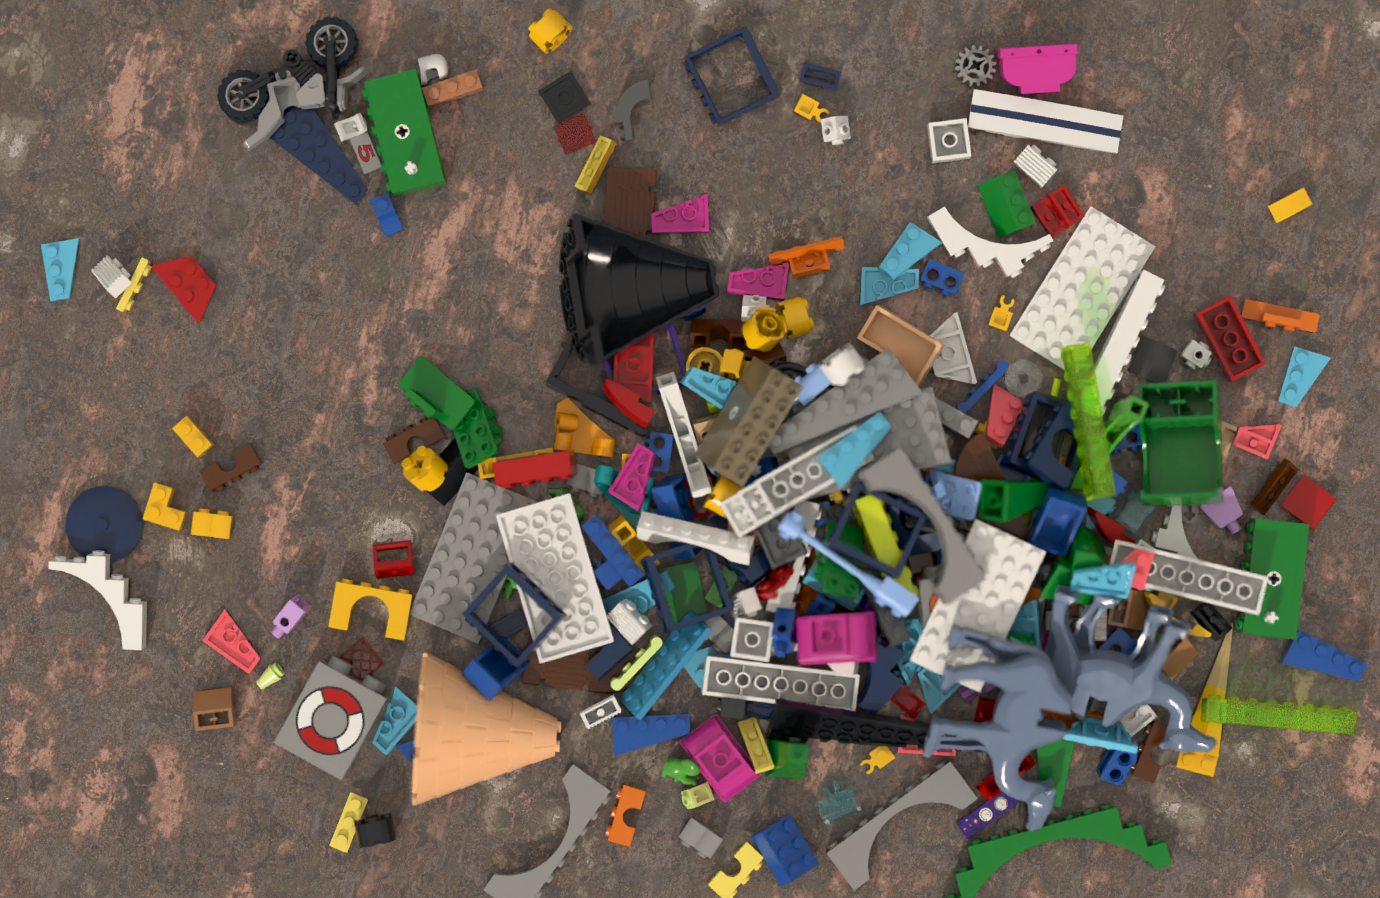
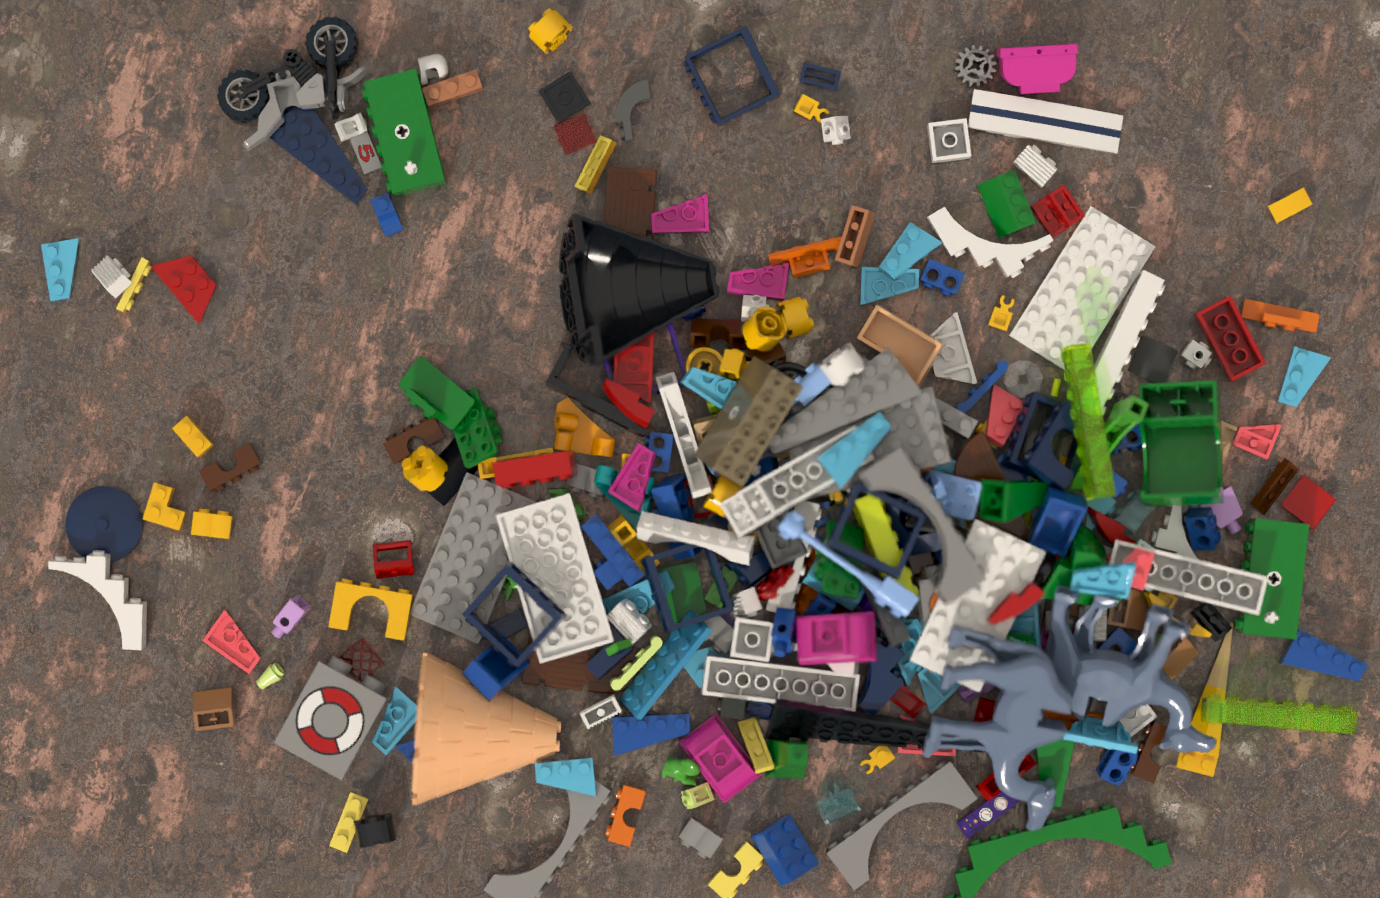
(568, 774): none -> medium azure wing
(613, 649): none -> bright green tile
(855, 236): none -> nougat brick
(1015, 604): none -> red slope
(1202, 533): none -> blue brick

